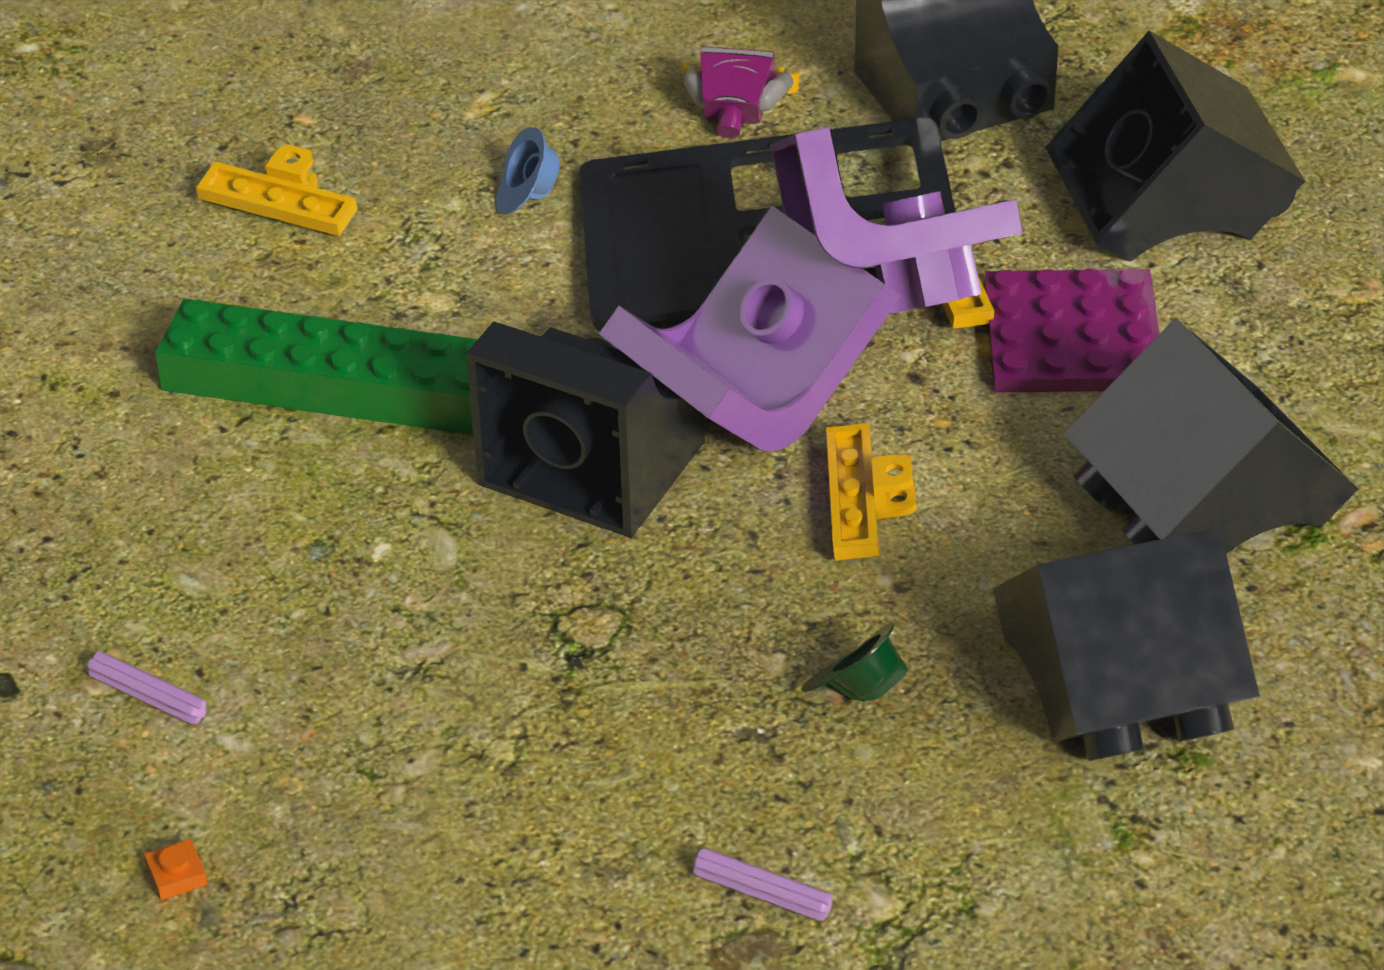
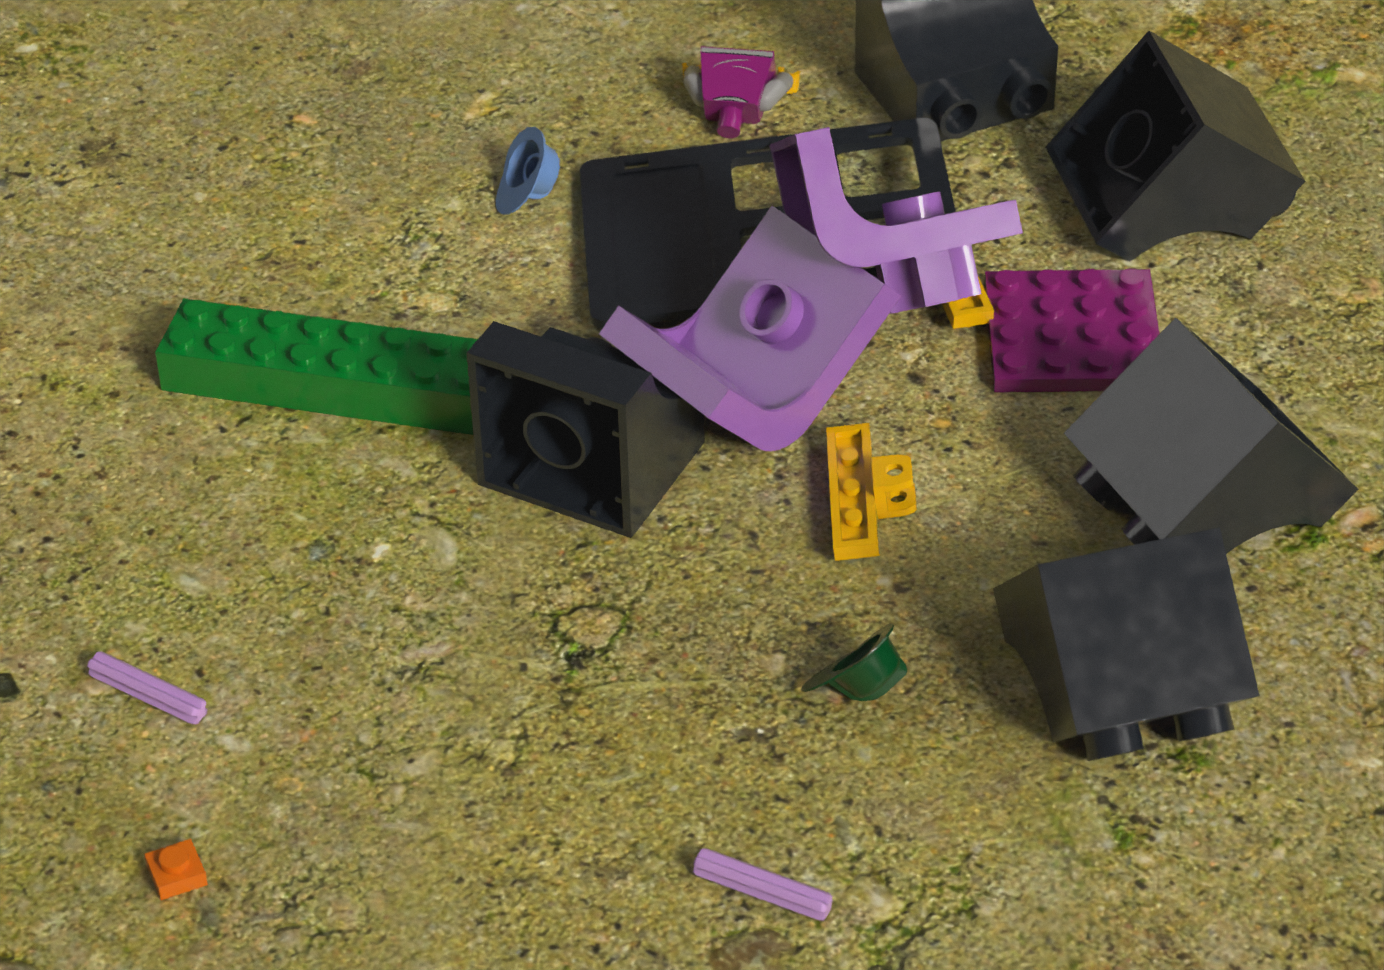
(283, 194): yellow plate -> none

